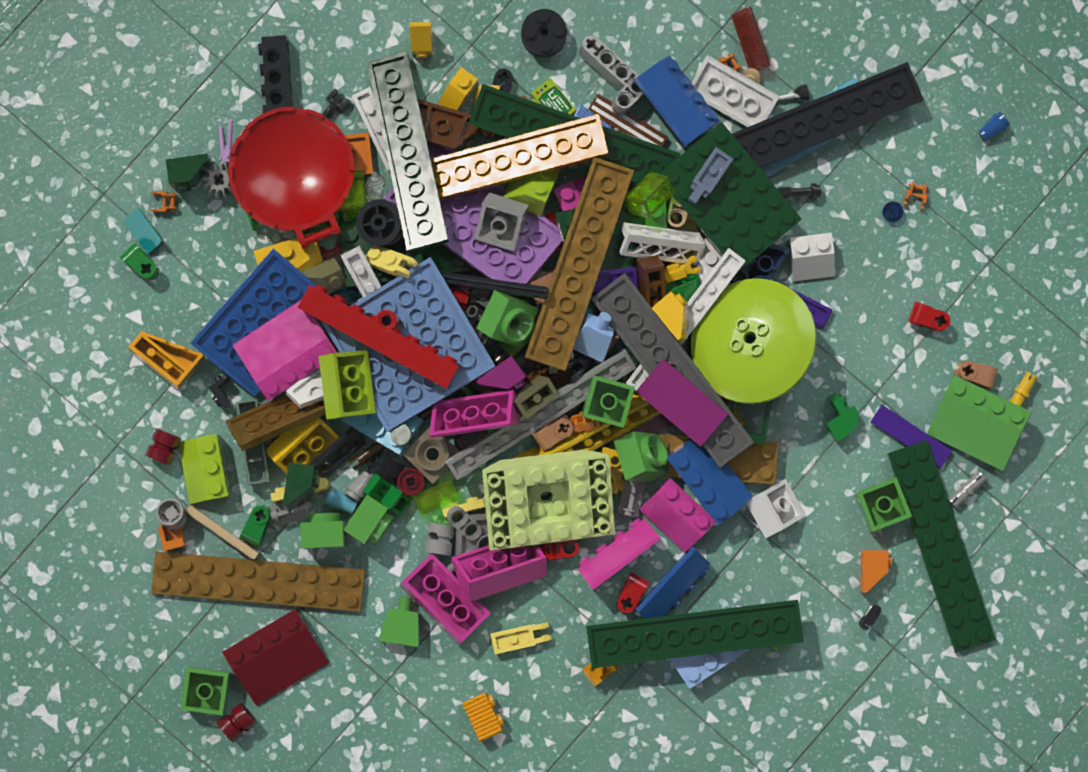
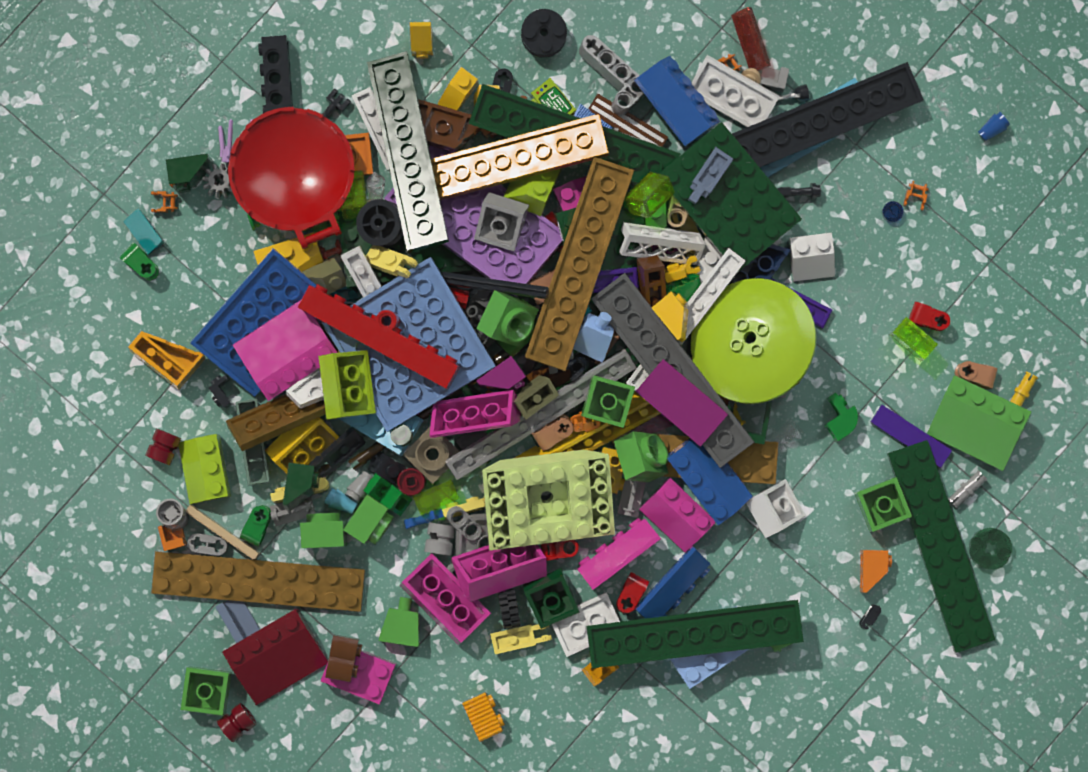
(208, 539): none -> light grey beam
(237, 619): none -> sand blue panel
(343, 658): none -> reddish brown brick
(371, 680): none -> dark pink piece
(429, 517): none -> blue arm
(509, 609): none -> black tyre
(551, 598): none -> dark green slope
(573, 630): none -> white plate
(774, 79): none -> light grey panel
(913, 339): none -> clear neon green brick
(984, 559): none -> clear green plate

